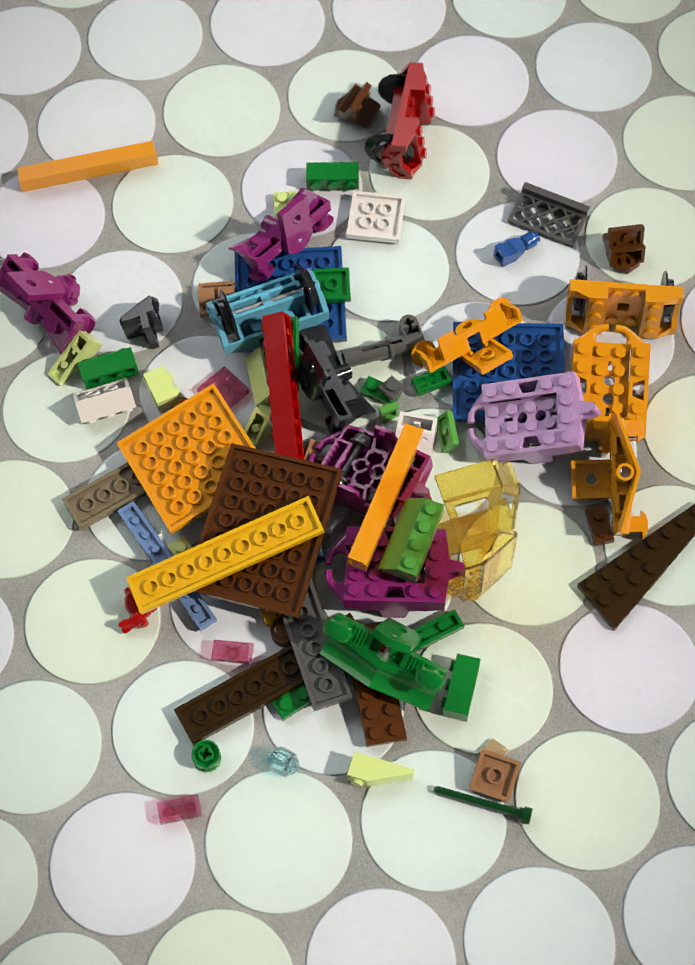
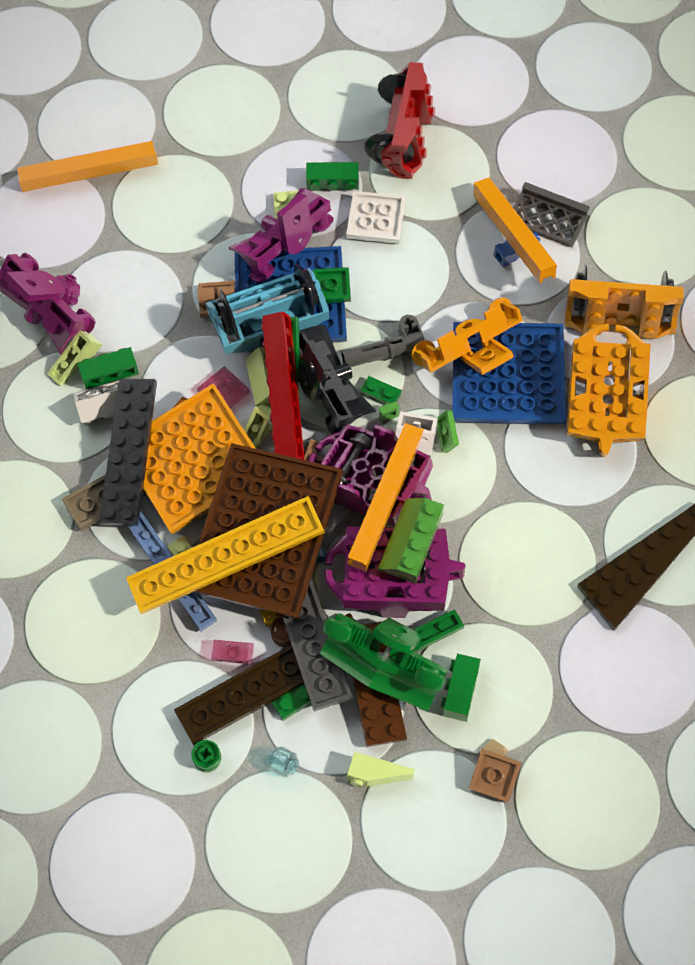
(128, 452): none -> black plate
(136, 618): red animal -> none
(143, 320): black piece -> none
(161, 388): yellowish green brick -> none
(179, 809): clear pink plate -> none
(357, 106): reddish brown piece -> none
(392, 388): dark grey plate -> none
(431, 381): green plate -> none
(485, 536): clear yellow windscreen -> none
(514, 230): none -> light orange tile
(523, 814): dark green piece -> none
(531, 398): lavender piece -> none
(599, 525): reddish brown plate -> none
(615, 477): light orange piece -> none
(625, 247): reddish brown piece -> none

